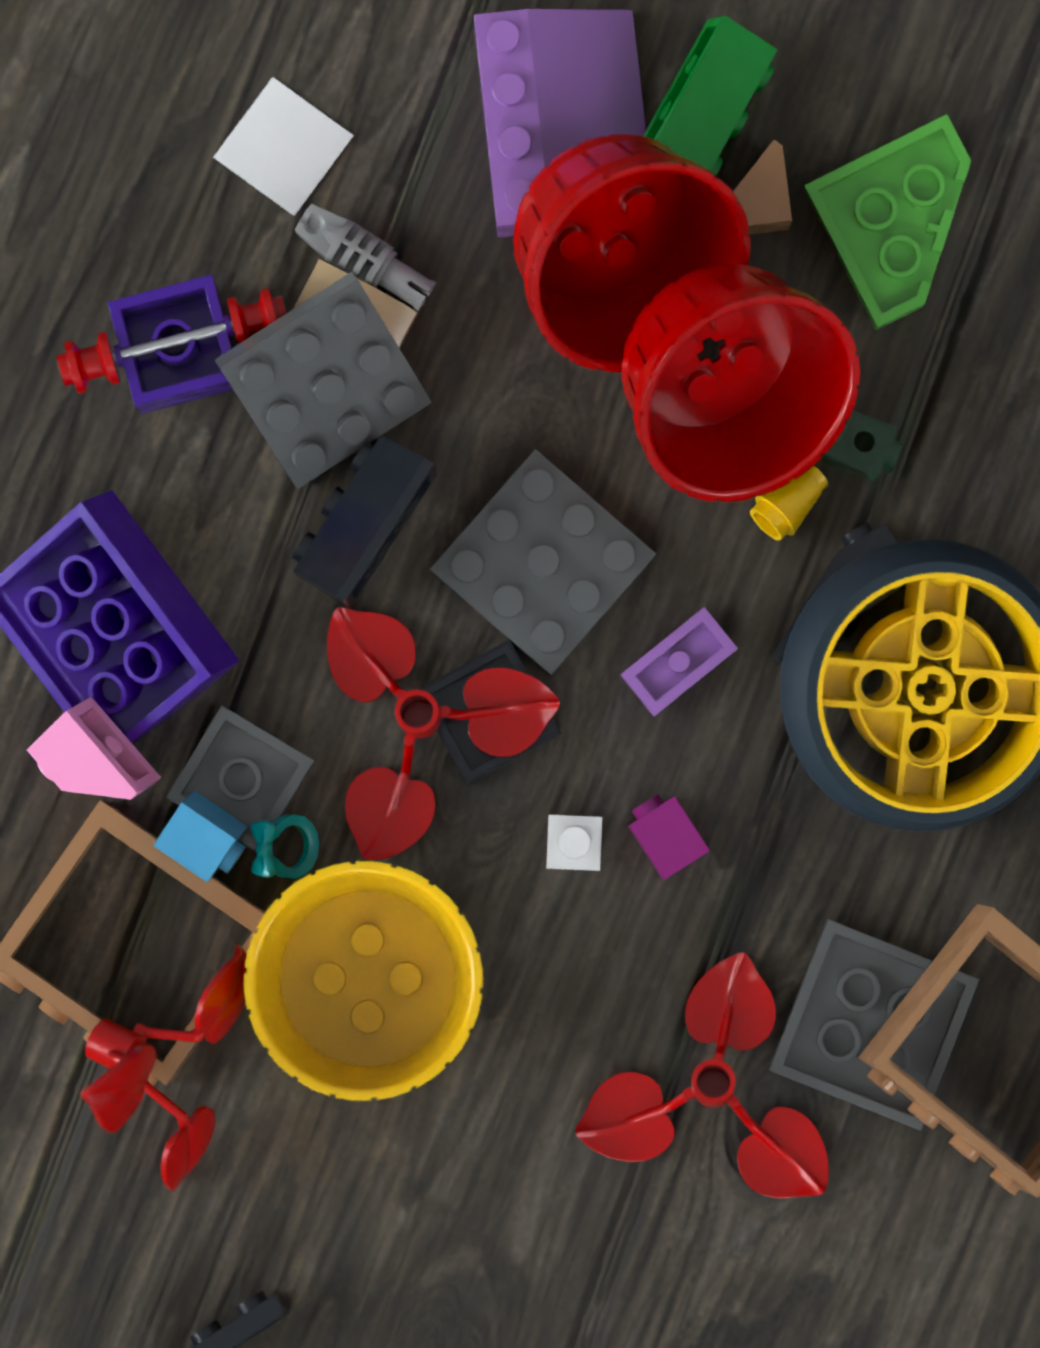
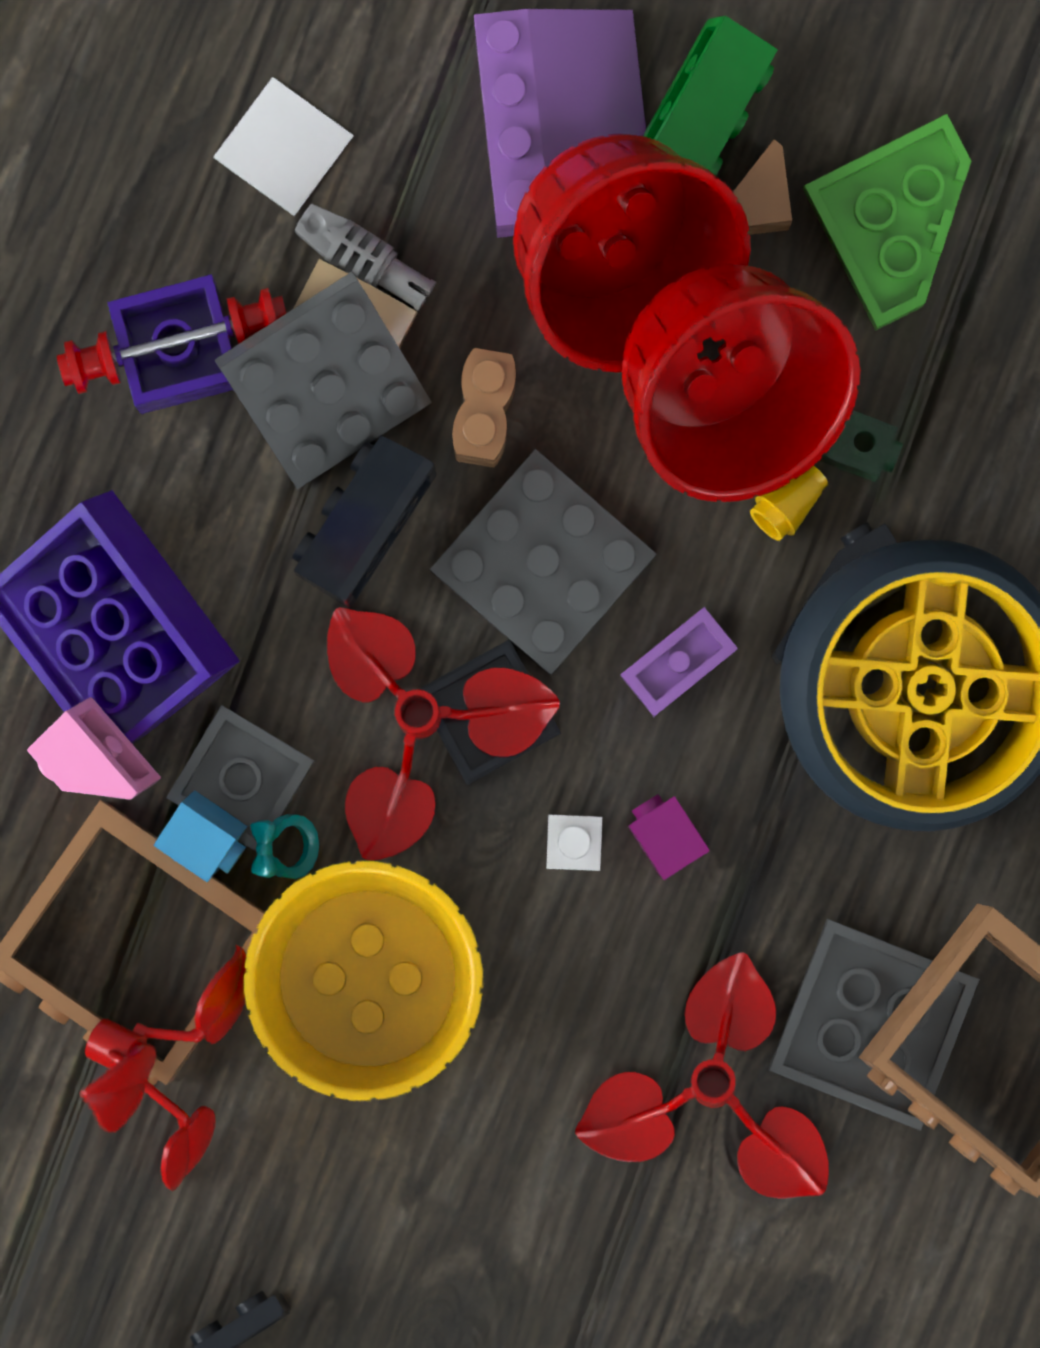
(481, 420): none -> medium nougat brick

